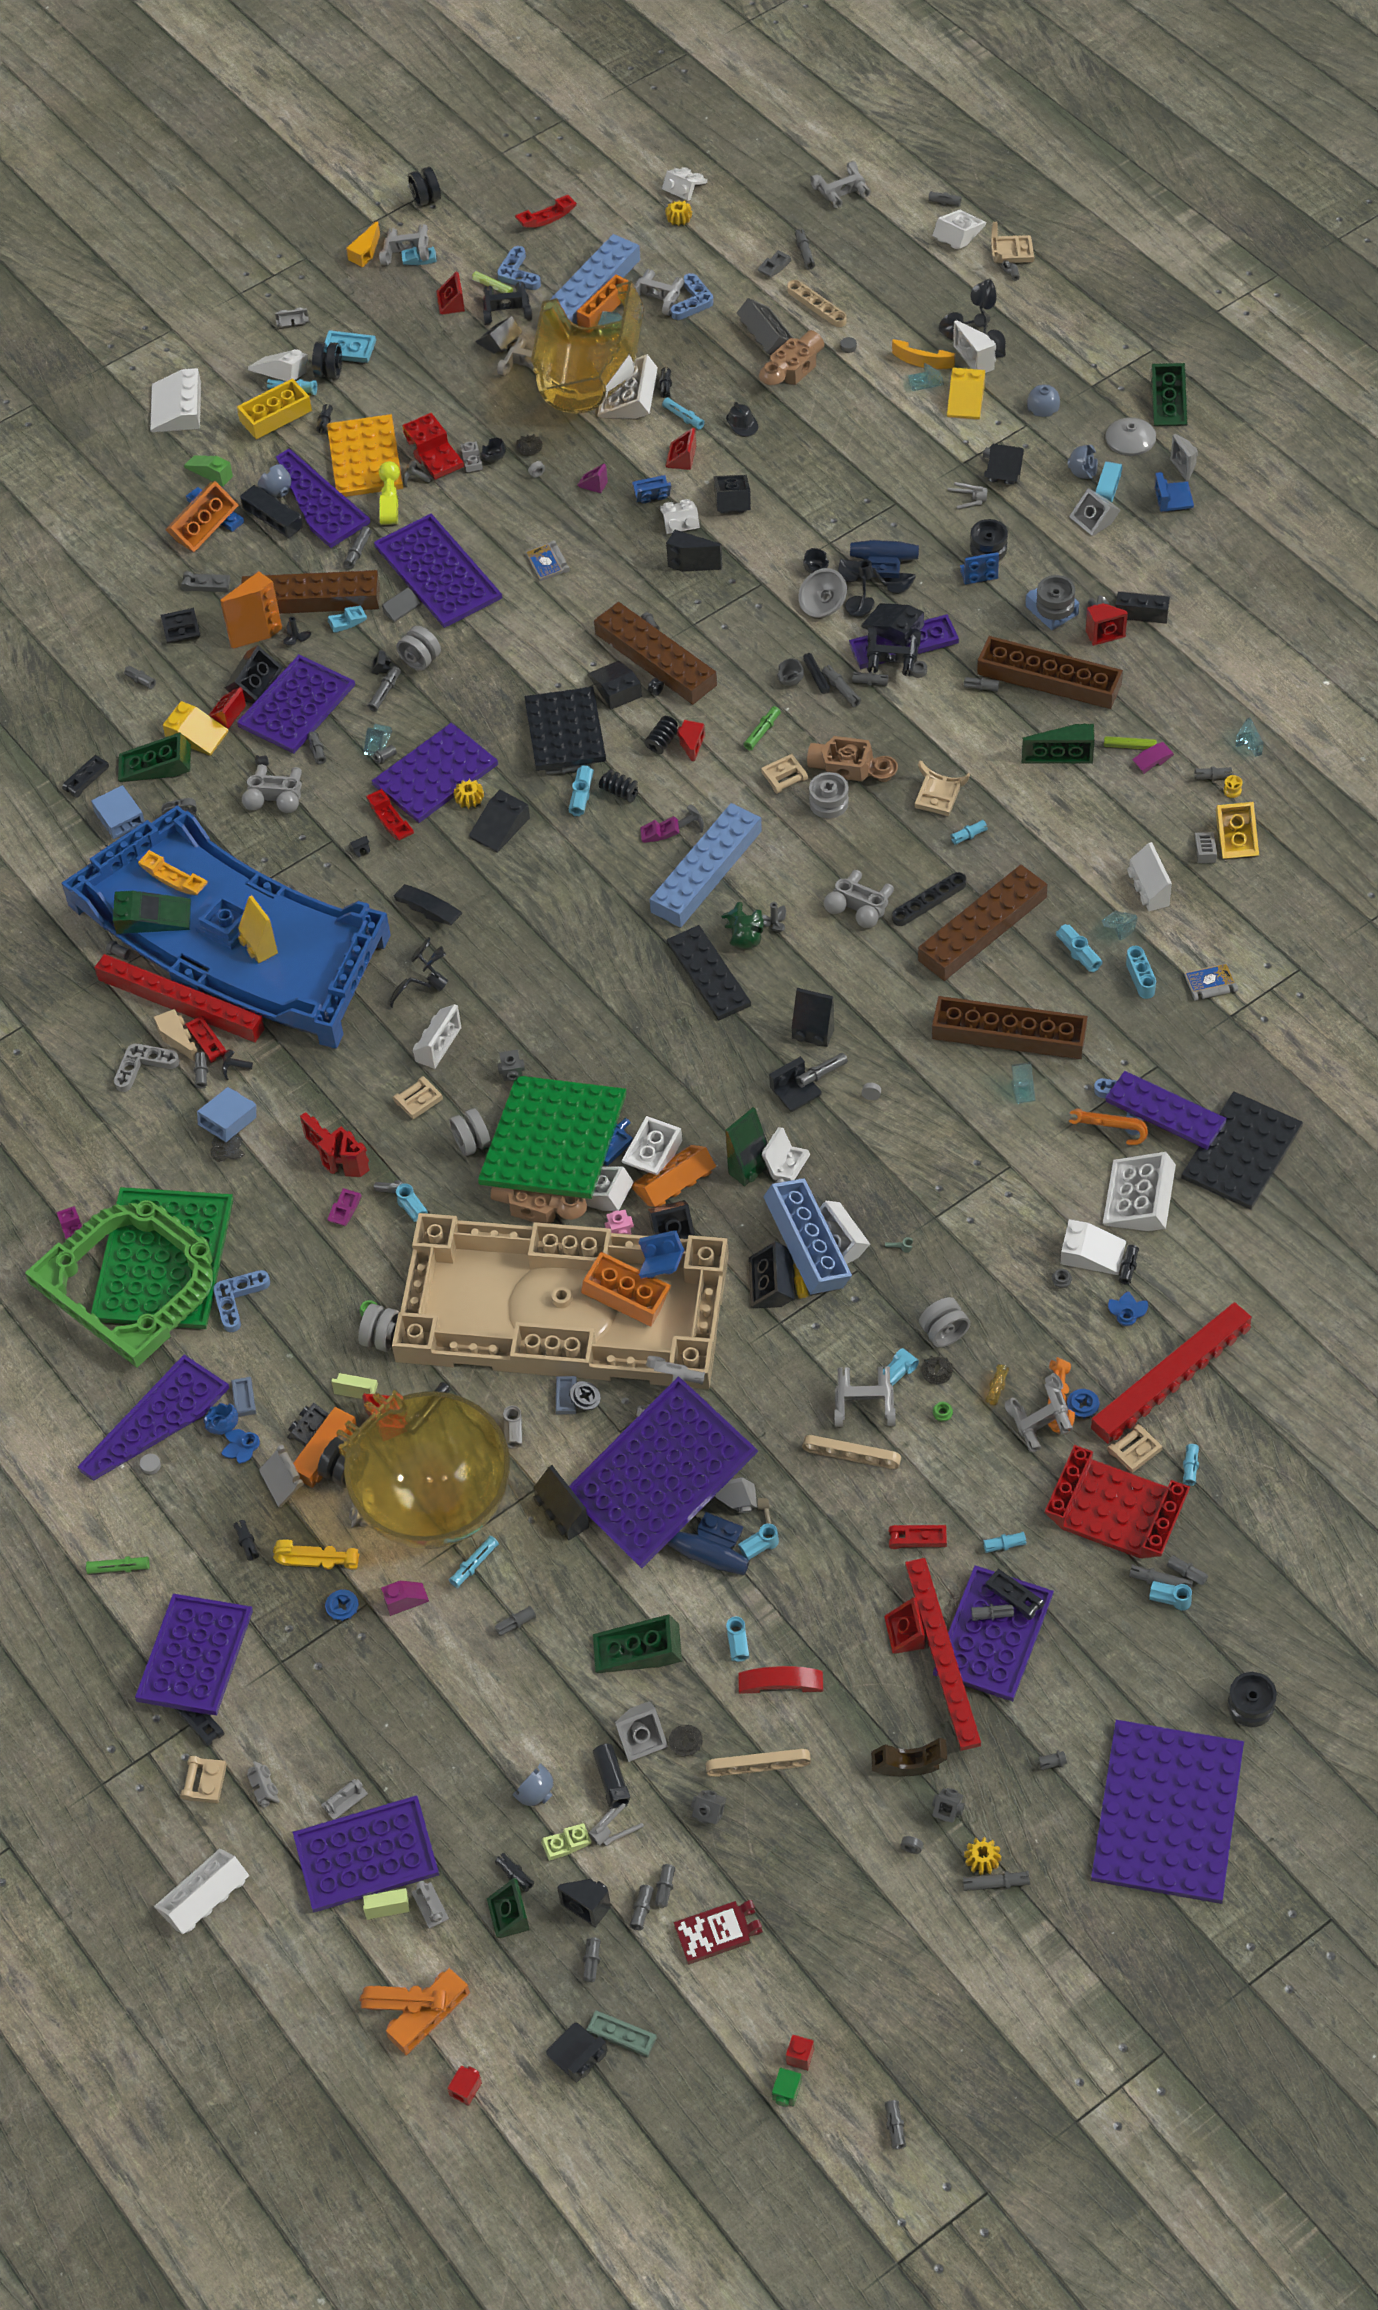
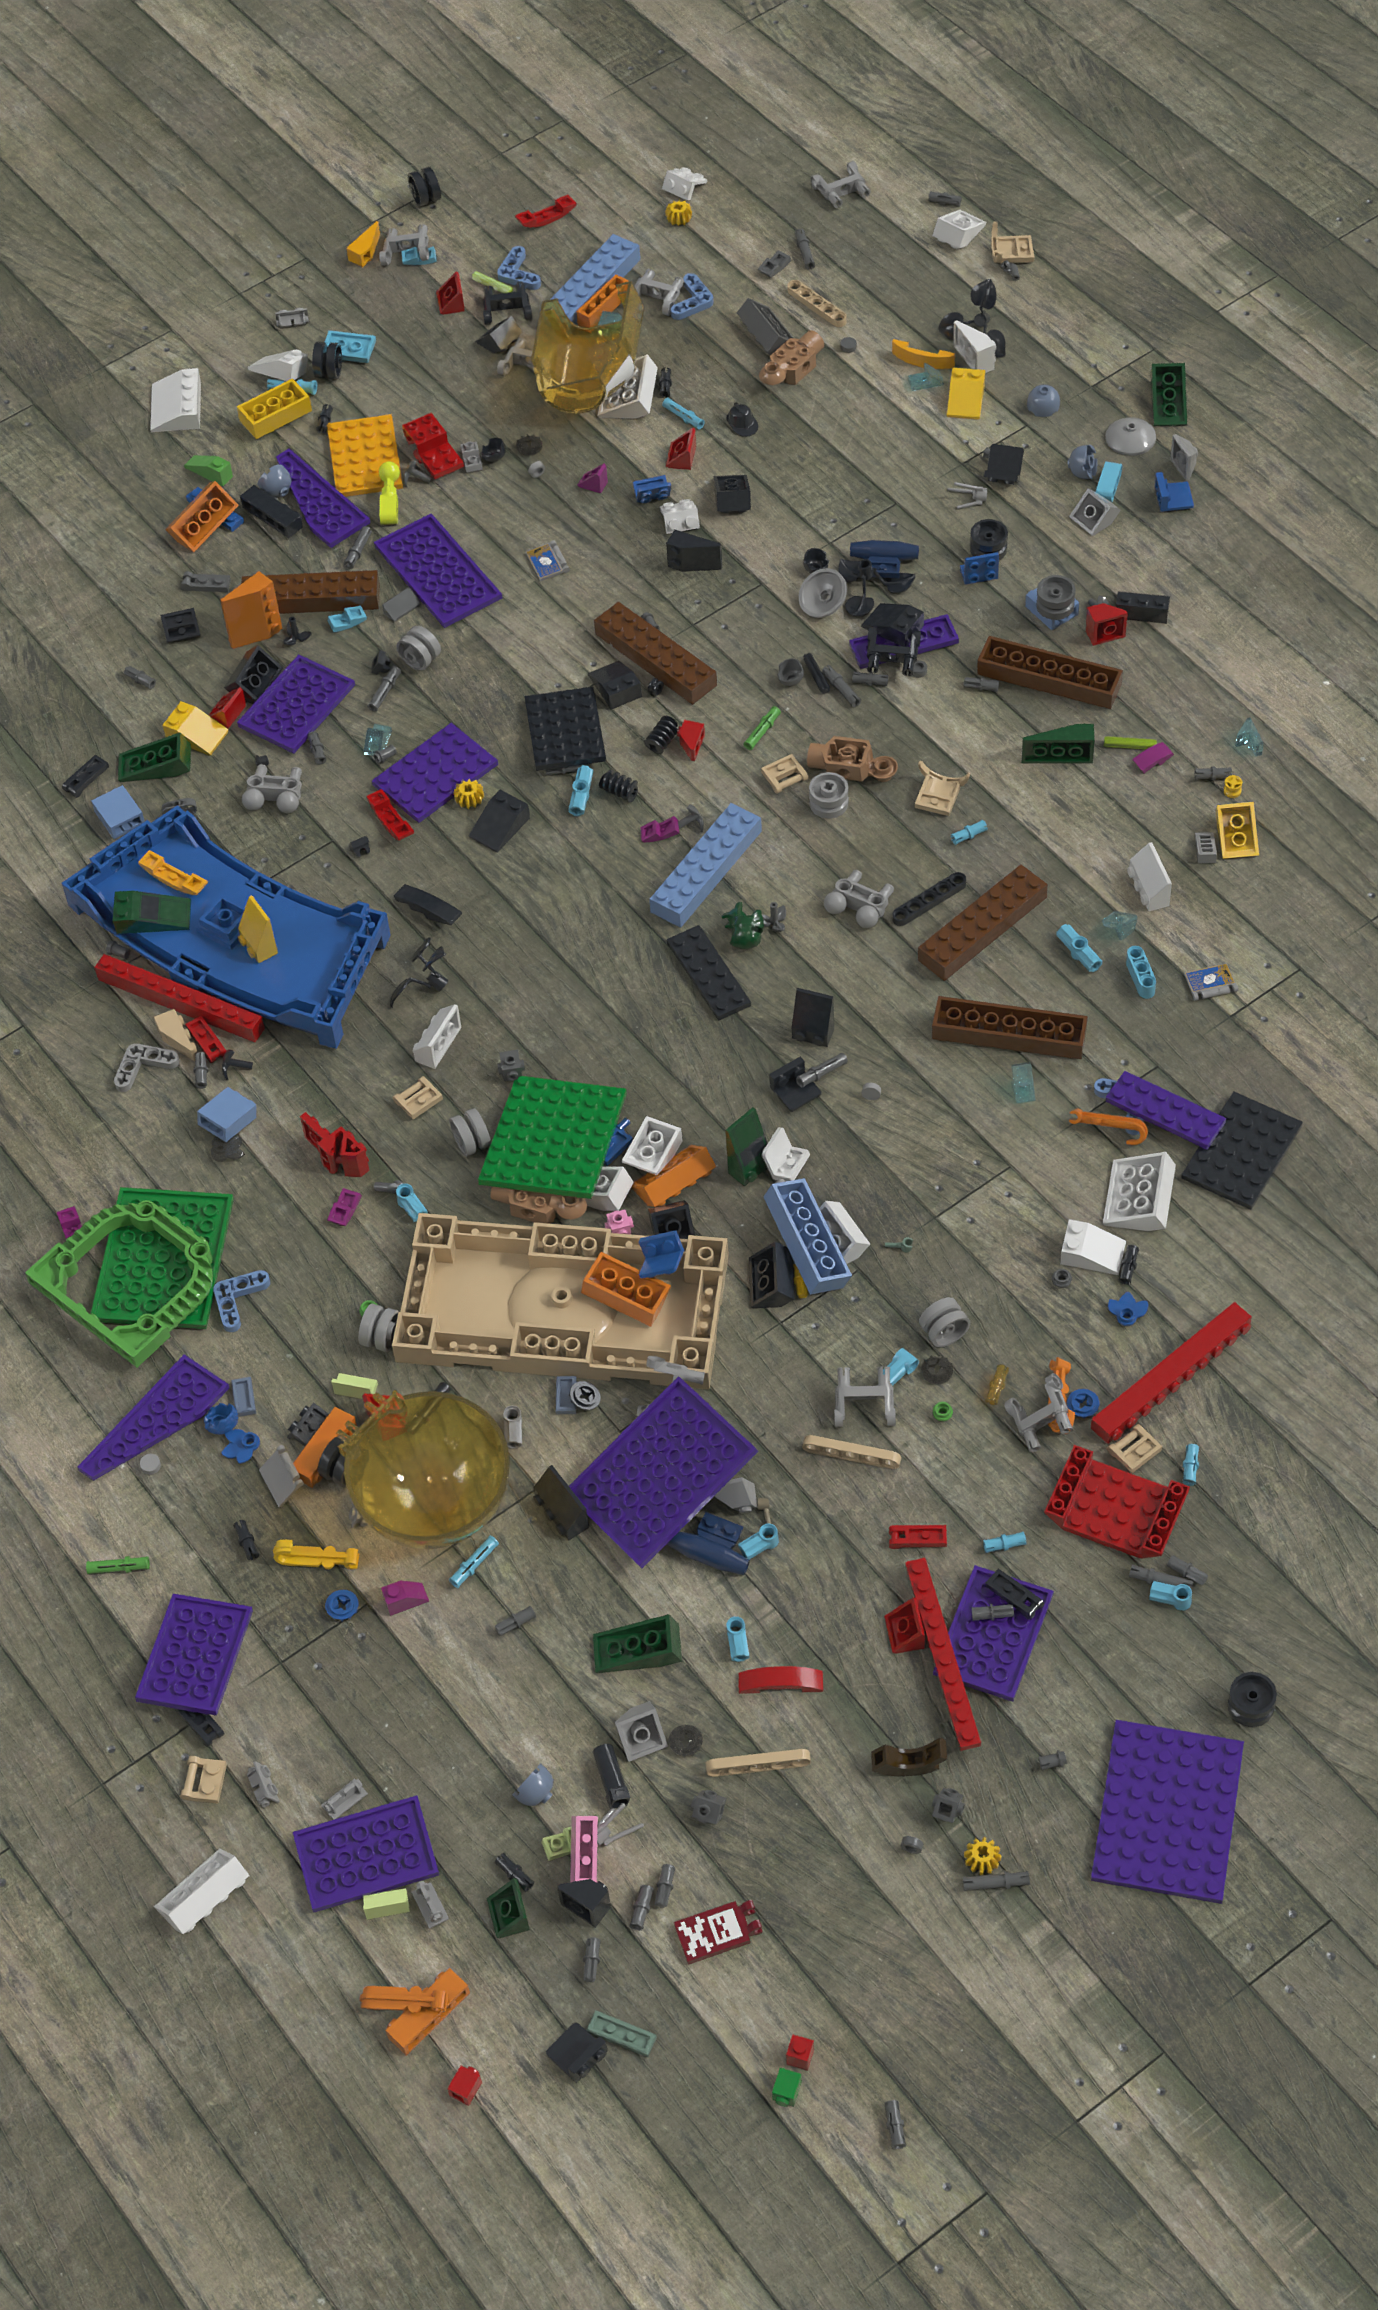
(584, 1848): none -> bright pink brick

